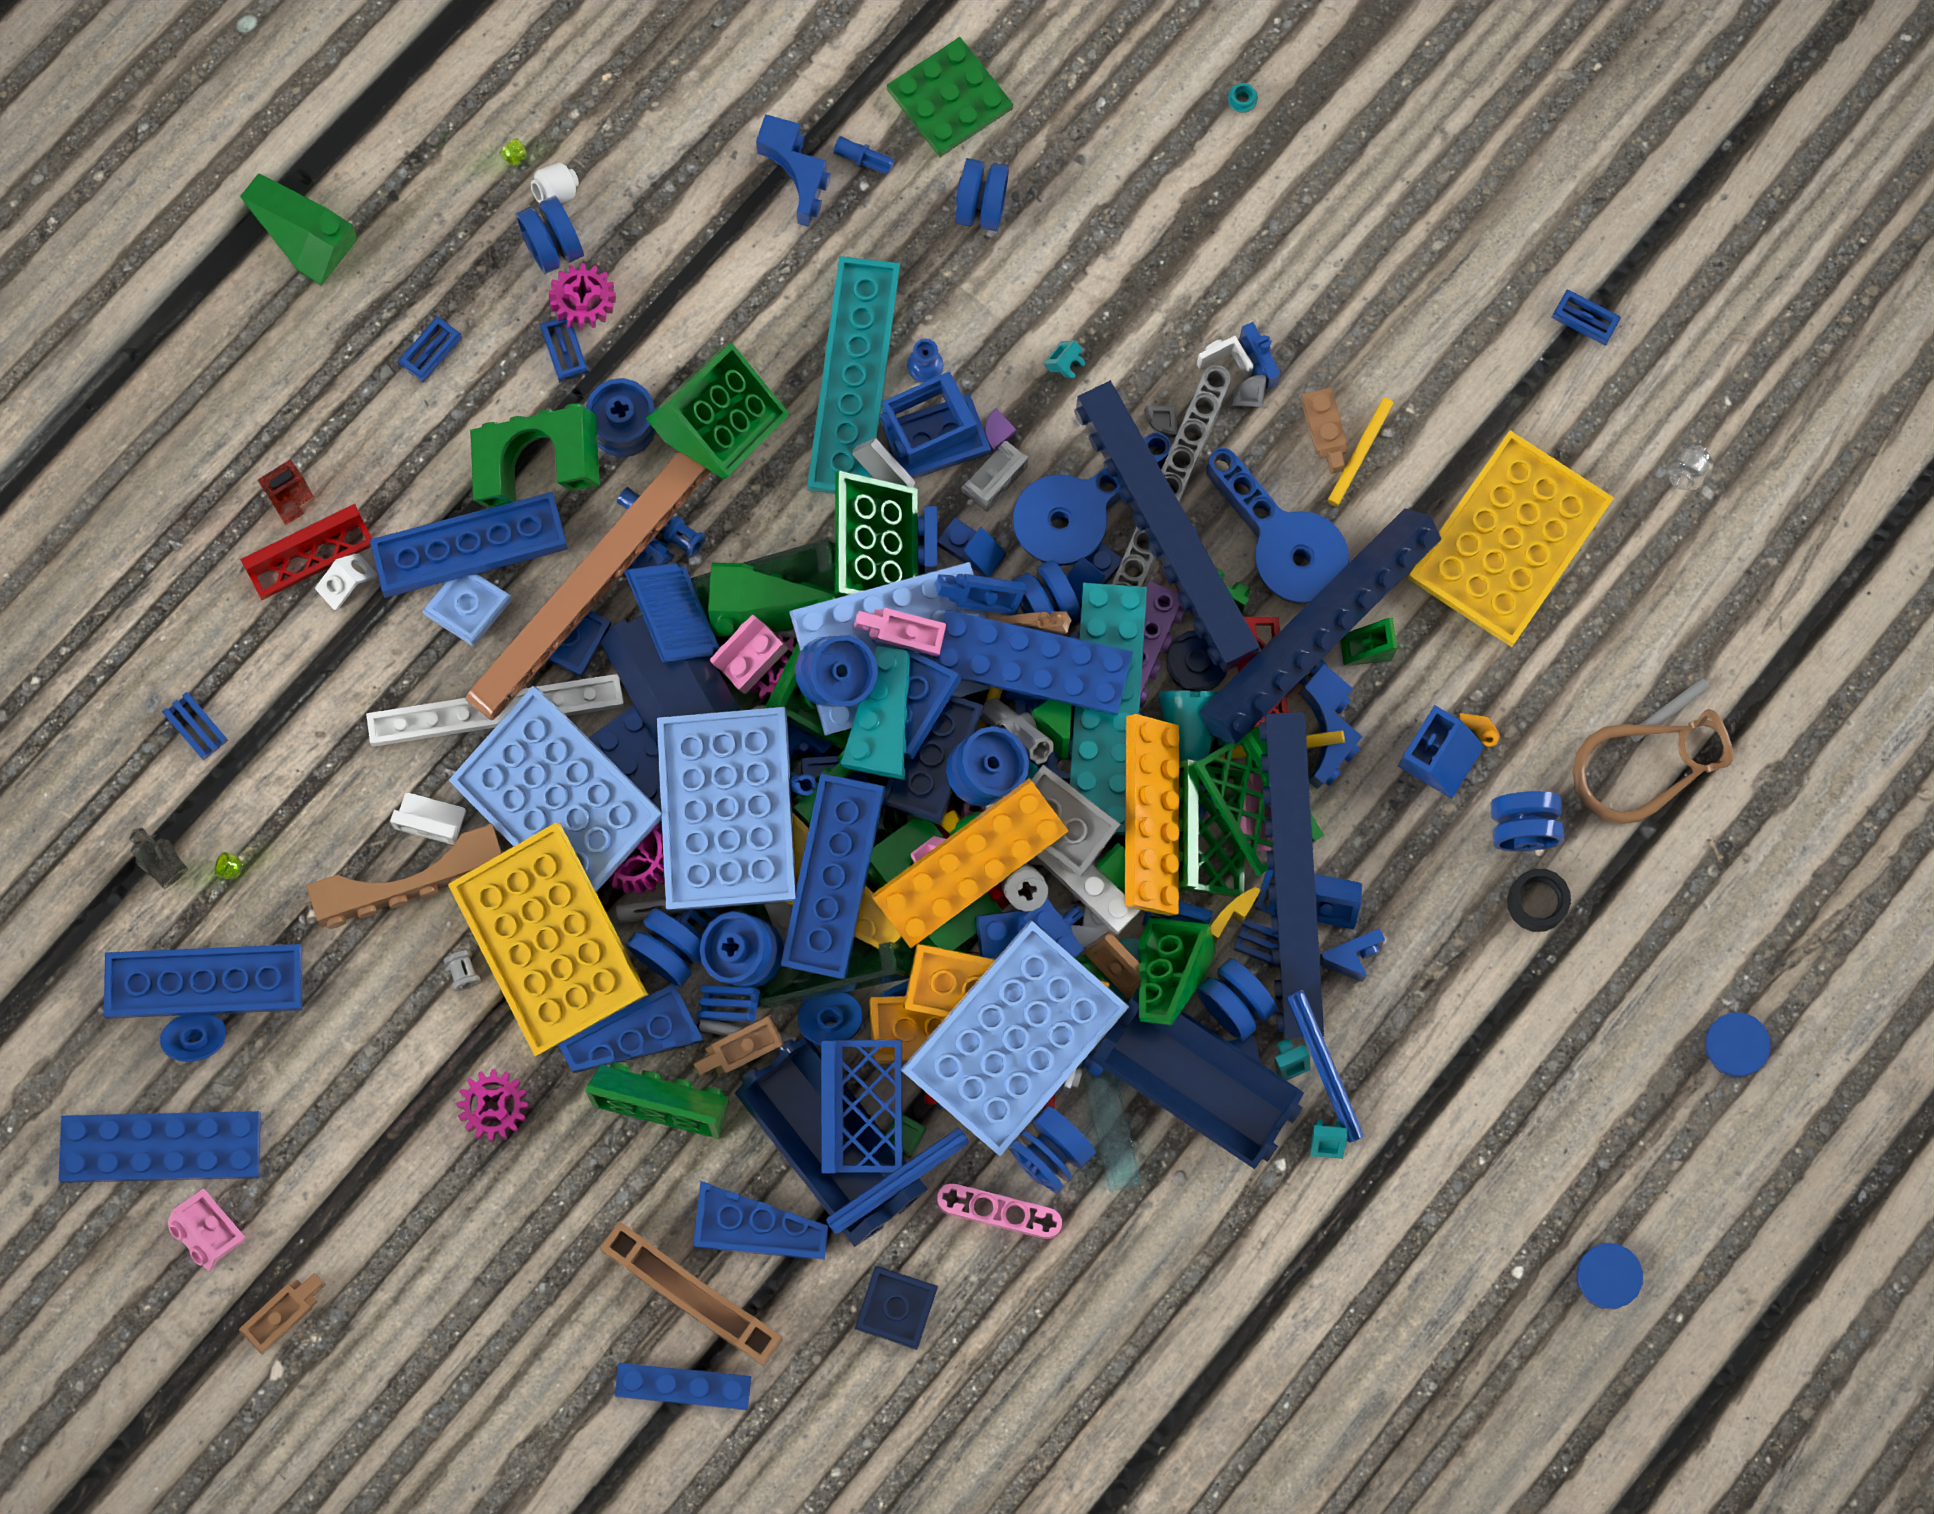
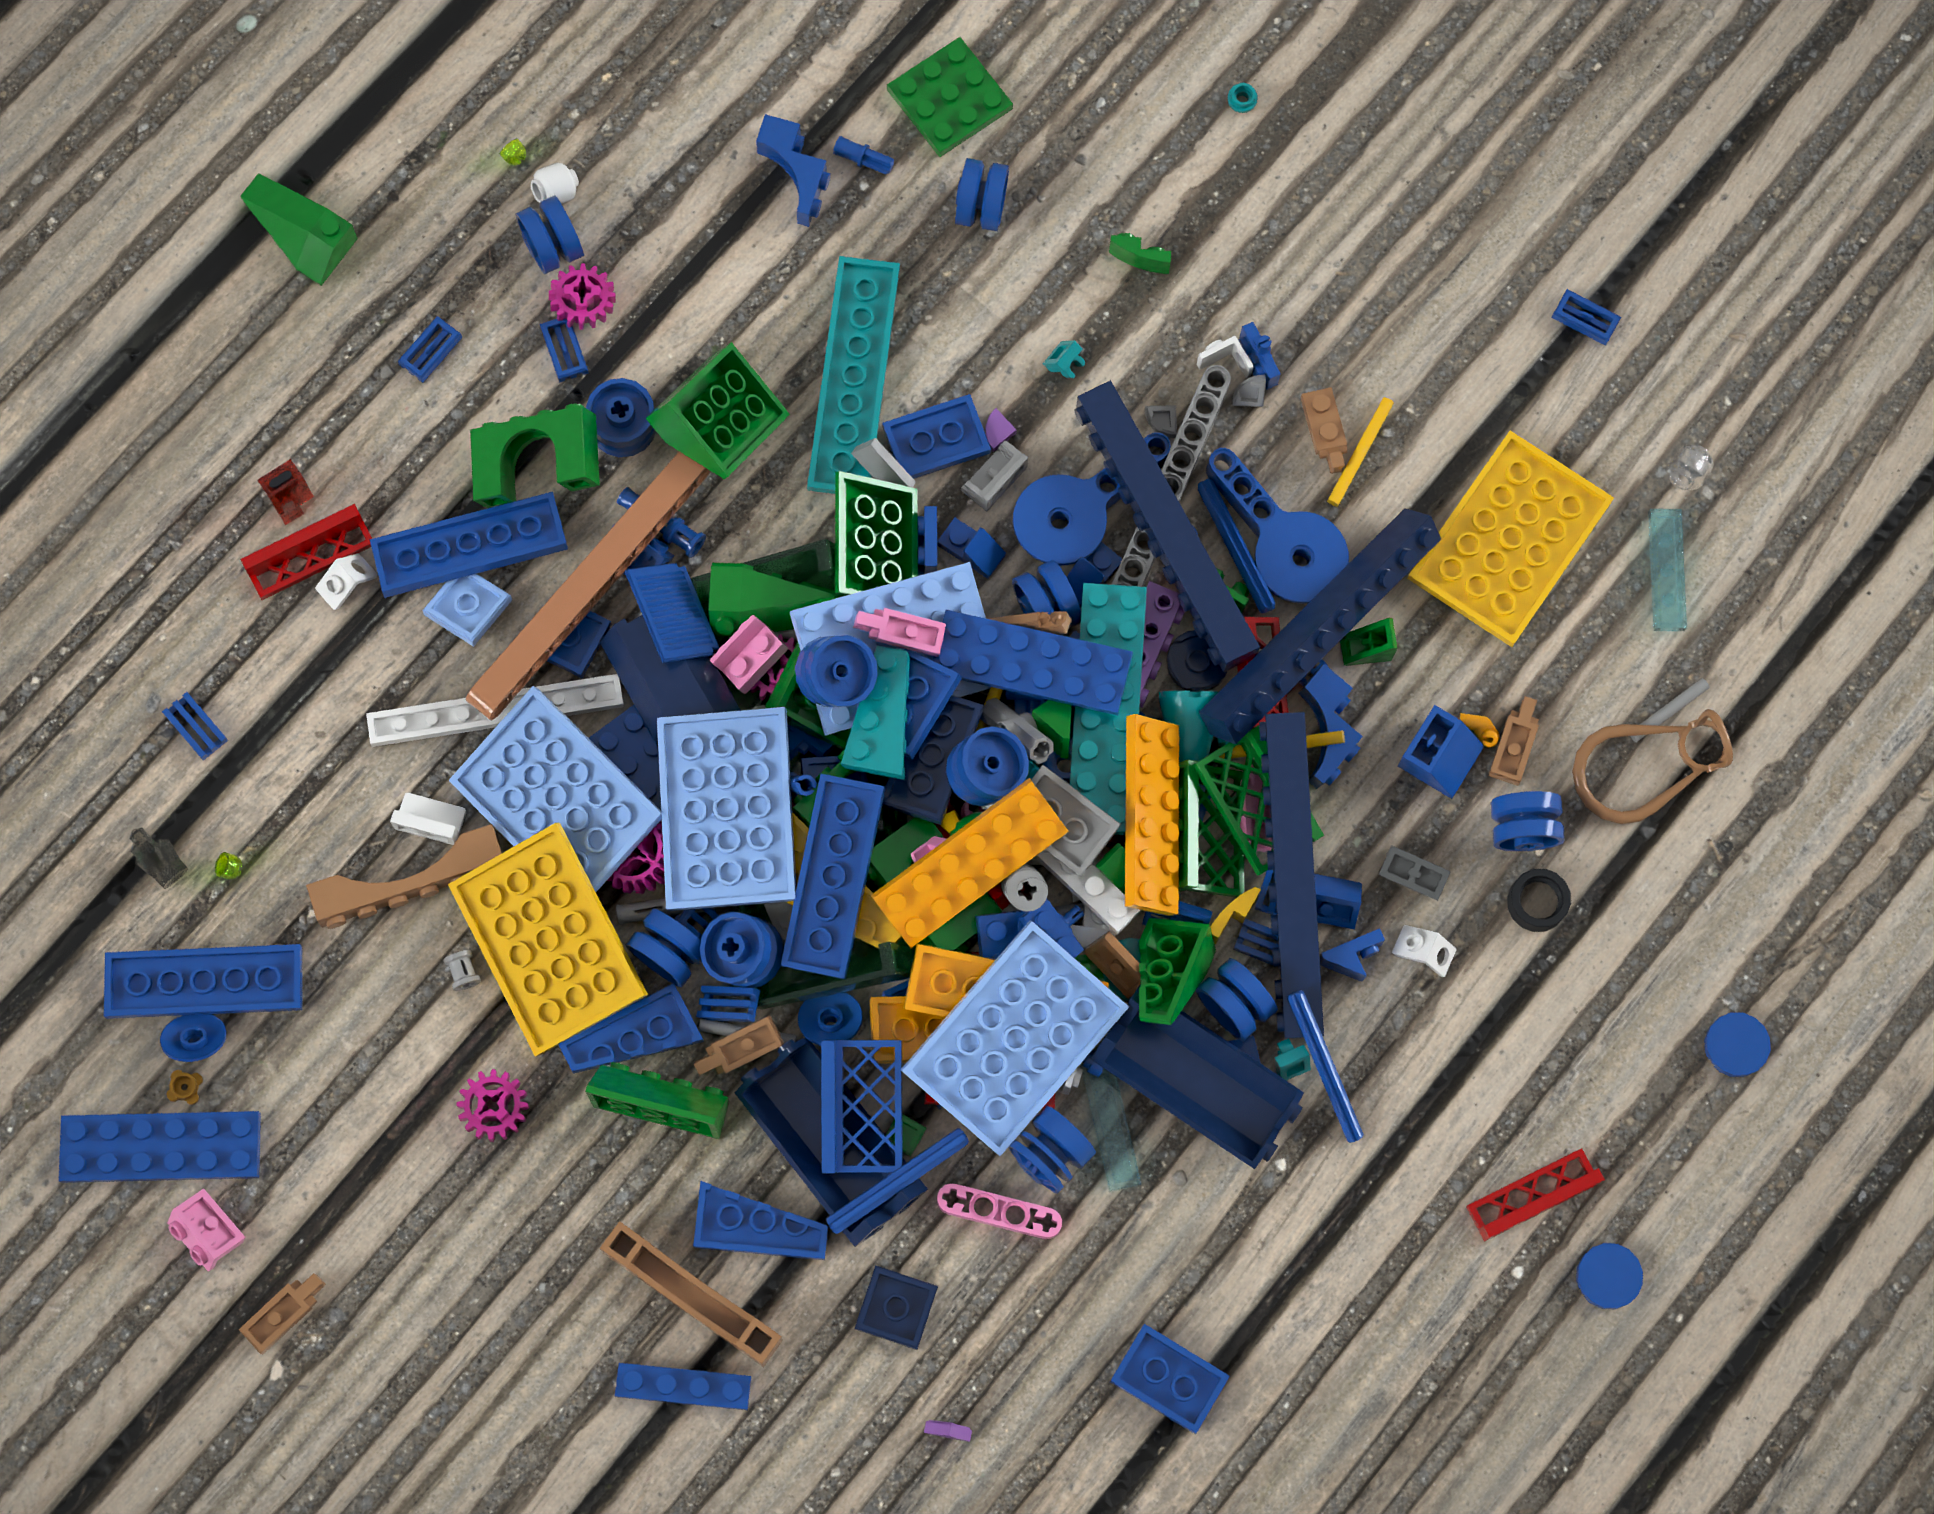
(180, 1078): none -> pearl gold plate
(925, 361): blue piece -> none
(939, 385): blue window -> none
(948, 1430): none -> medium lavender tile
(981, 592): blue hinge -> none
(1128, 249): none -> green slope
(1169, 1379): none -> blue plate
(1236, 546): none -> blue axle
(1328, 1140): teal tile -> none
(1414, 873): none -> dark grey hinge
(1423, 947): none -> white bracket
(1515, 744): none -> medium nougat hinge
(1540, 1205): none -> red fence
(1667, 570): none -> clear light blue tile

